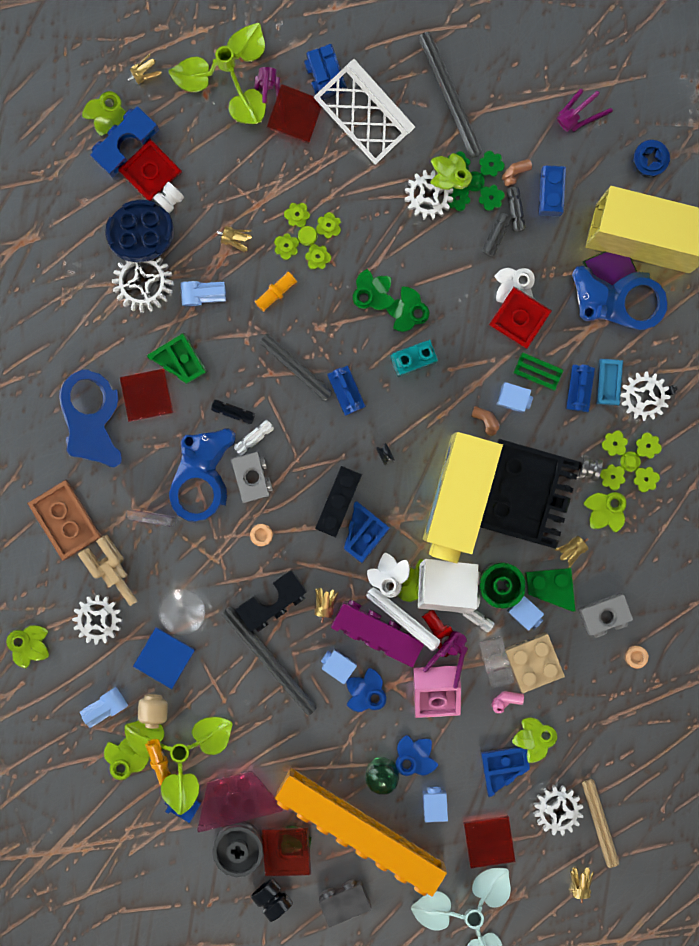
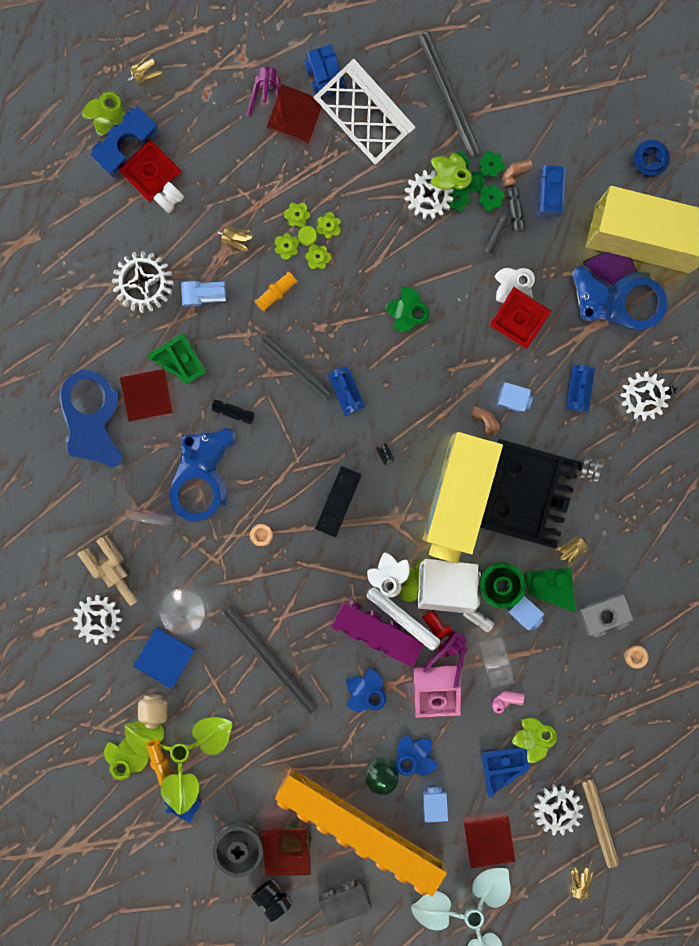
(31, 645): lime plate -> none
(64, 520): nougat tile -> none
(107, 705): light blue piece -> none
(139, 231): dark blue tile -> none
(194, 72): lime plant -> none
(235, 800): clear pink wing -> none
(242, 466): light grey brick -> none
(253, 437): white axle -> none
(256, 614): black arch -> none
(325, 603): pearl gold piece -> none
(338, 665): light blue brick -> none
(364, 533): blue wing -> none
(375, 289): green plate -> none
(414, 358): teal hips -> none
(534, 662): tan brick -> none
(559, 371): green tile -> none
(569, 119): magenta plant -> none
(603, 513): lime plate -> none
(609, 382): dark azure tile -> none
(630, 461): lime plant -> none

